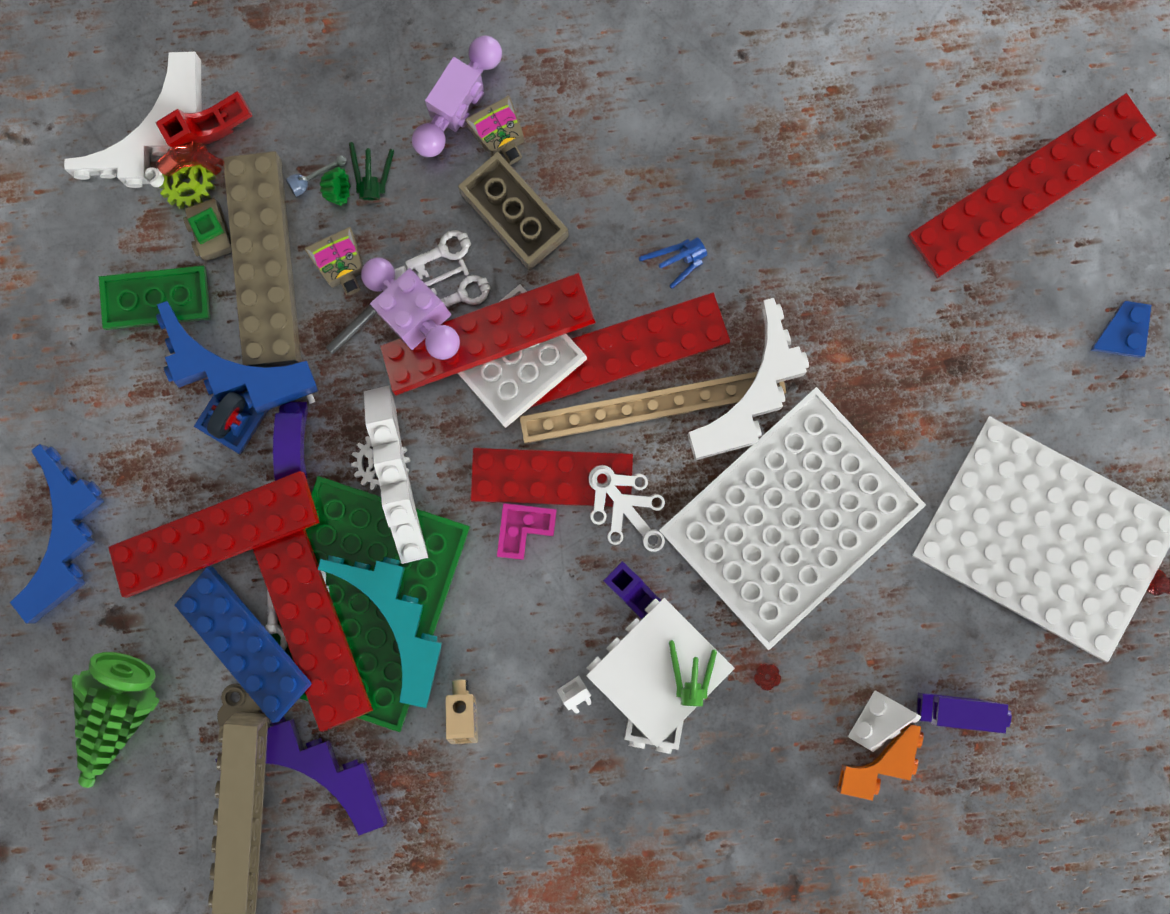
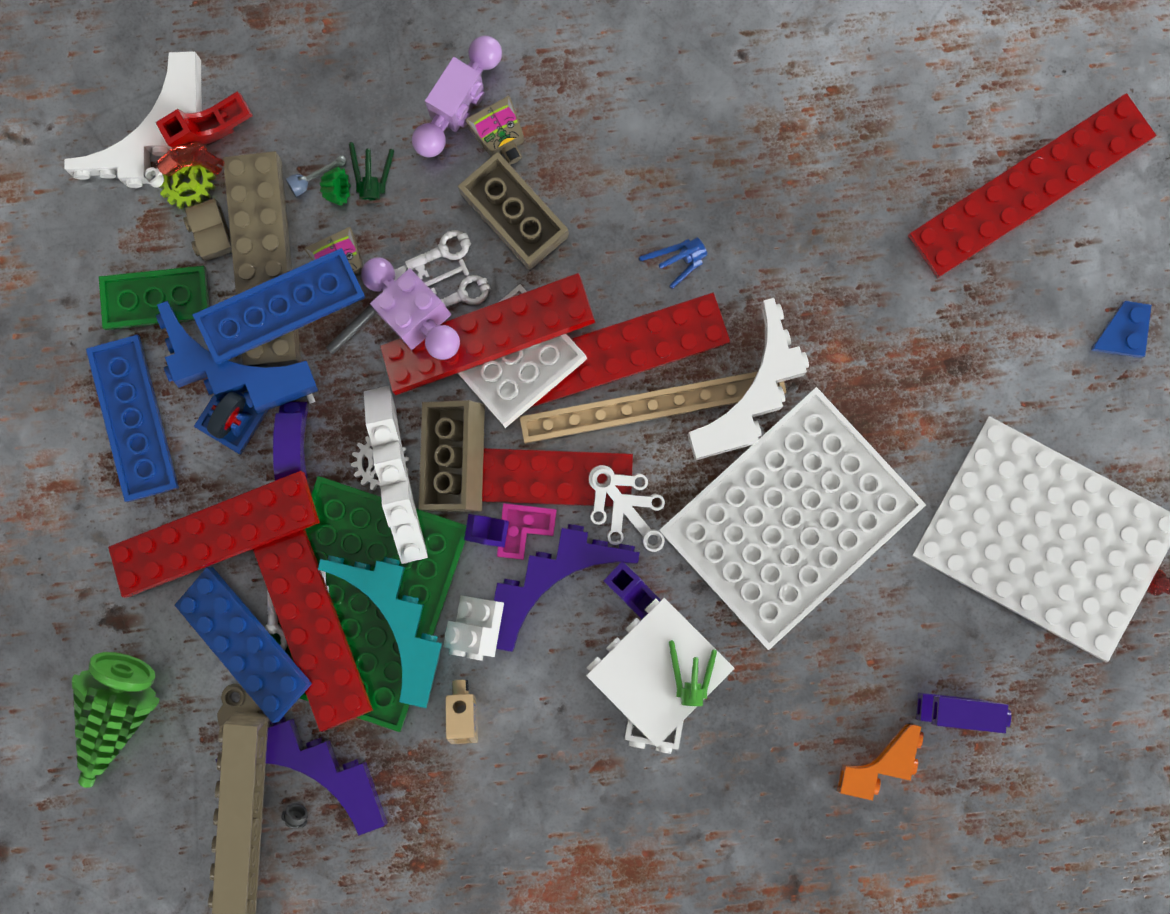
(56, 576): blue arch -> none
(132, 418): none -> blue plate
(205, 225): green tile -> none
(278, 306): none -> blue plate
(295, 816): none -> dark grey plate
(451, 456): none -> dark tan brick
(475, 628): none -> white plate
(486, 530): none -> dark purple panel
(544, 572): none -> dark purple arch
(574, 693): white tile -> none
(767, 684): clear red plate -> none
(881, 721): white wing -> none

